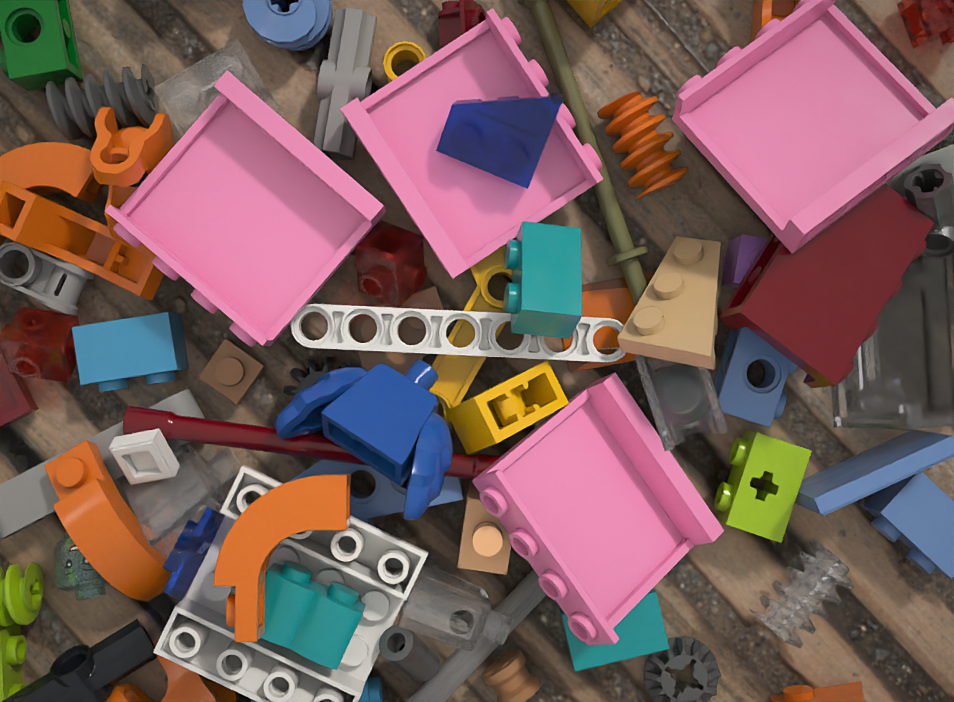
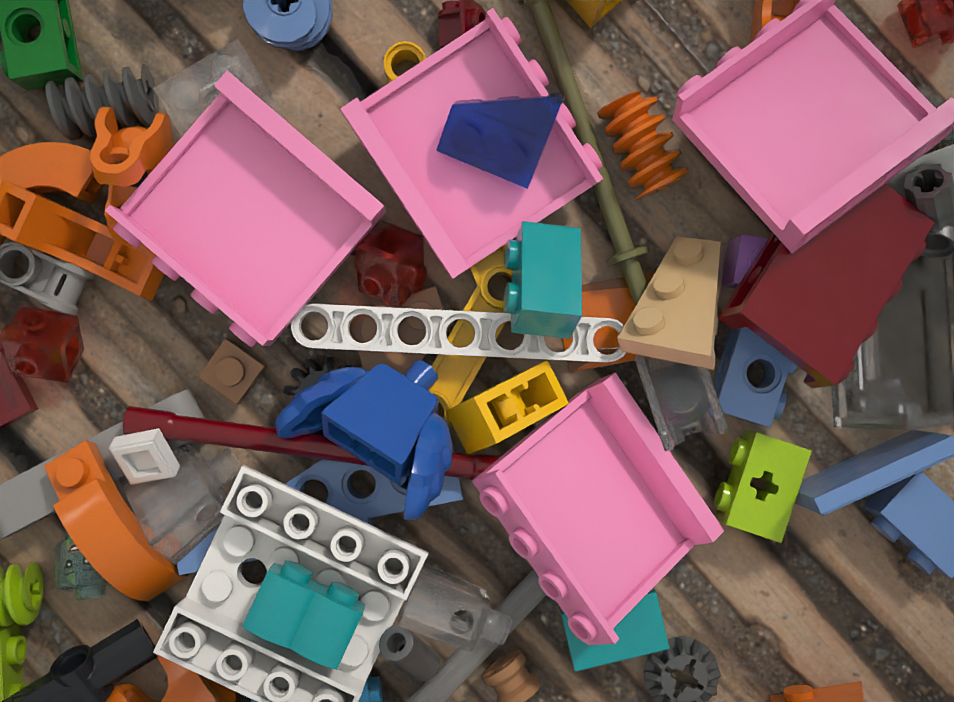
(130, 349): dark azure piece -> none
(190, 552): clear blue wing -> none
(291, 508): orange arch -> none
(343, 79): light grey piece -> none
(483, 538): light nougat torso -> none
(804, 594): clear piece -> none

